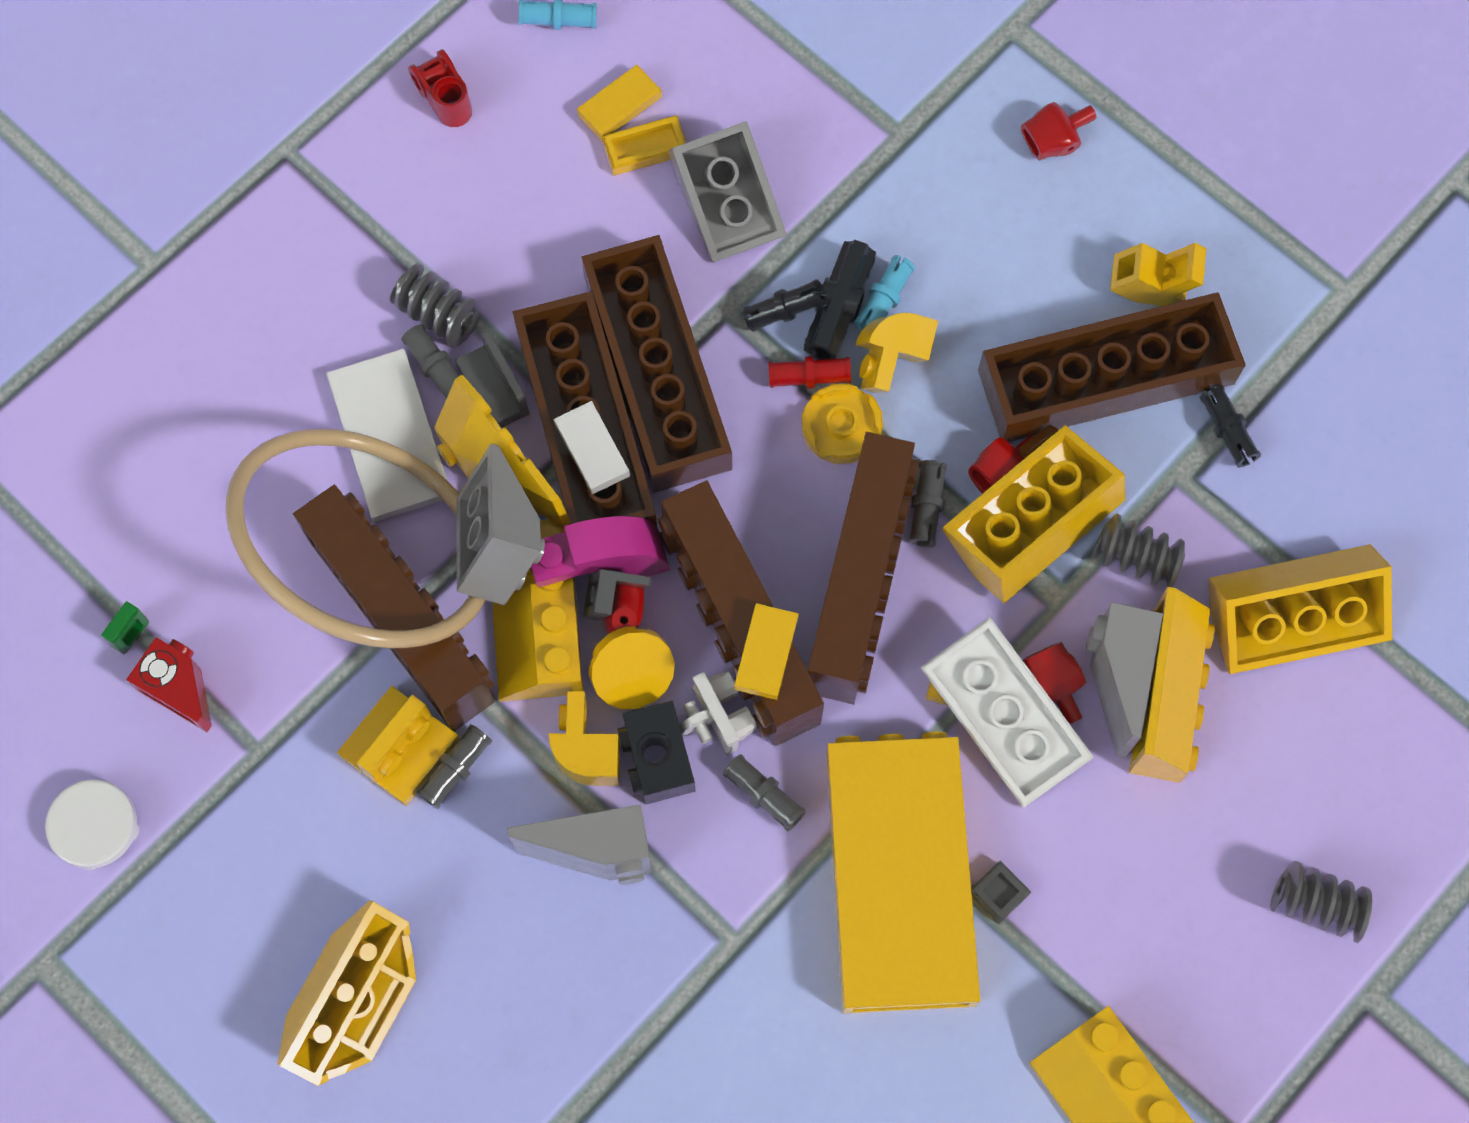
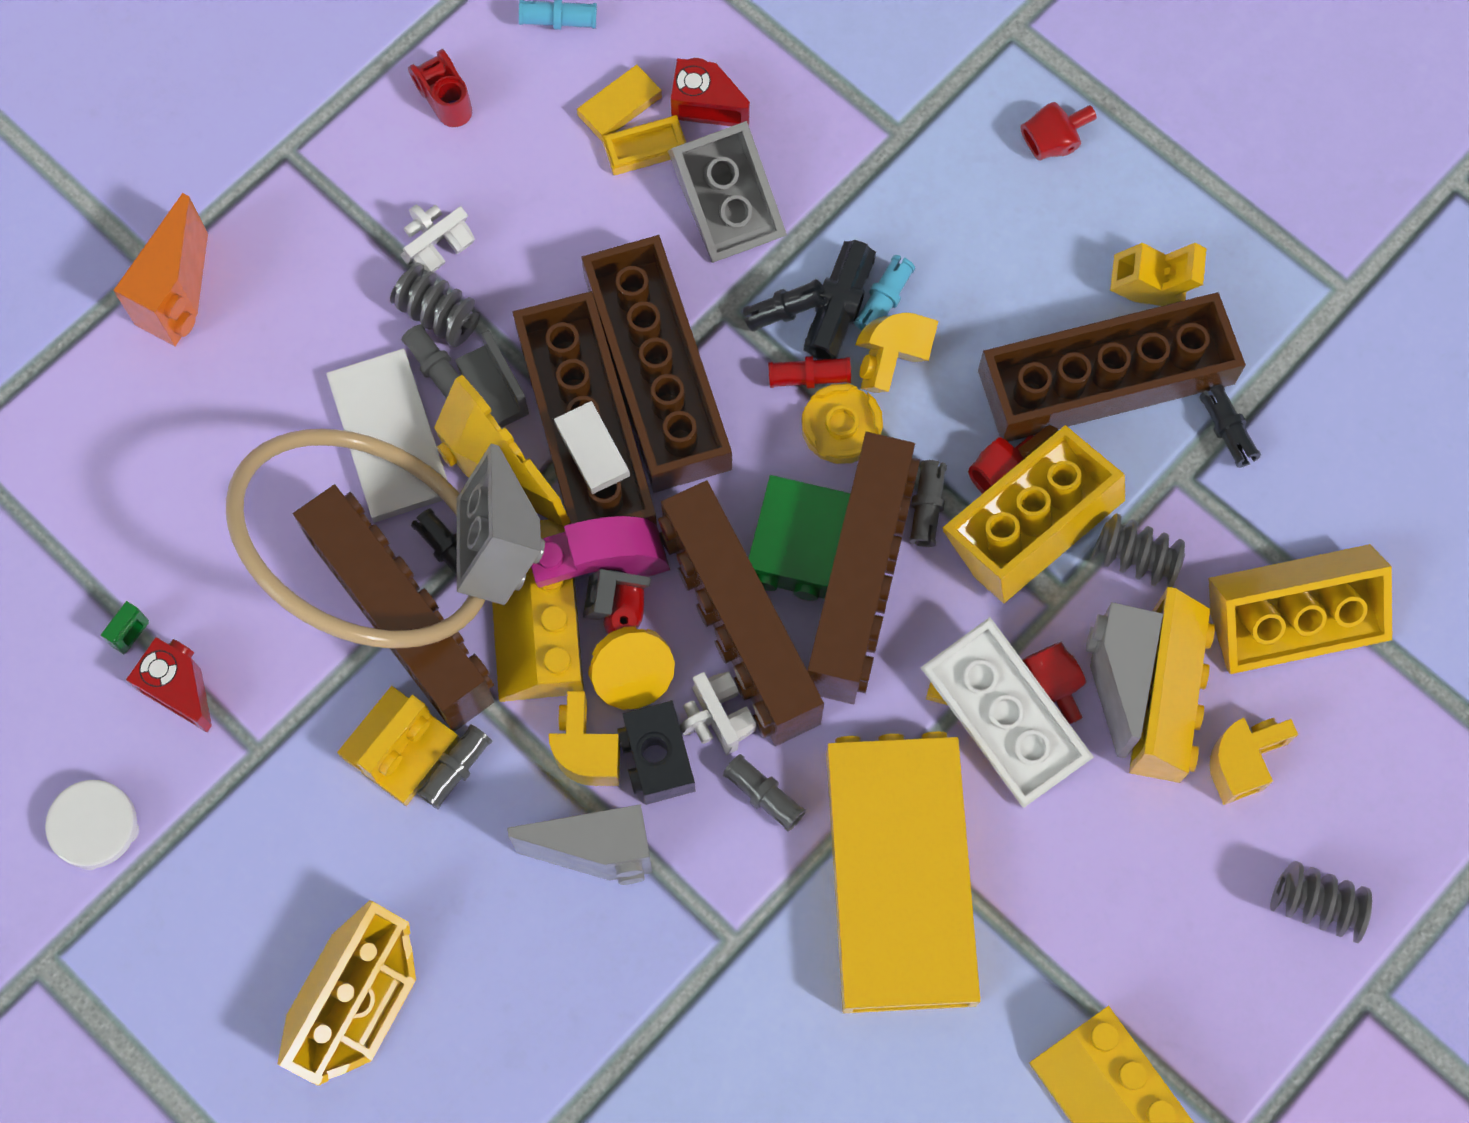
(166, 277): none -> orange slope
(438, 537): none -> black pin
(451, 228): none -> white hips
(707, 94): none -> red slope
(766, 651): yellow tile -> none
(798, 537): none -> green brick
(999, 892): dark grey tile -> none
(1237, 758): none -> yellow brick

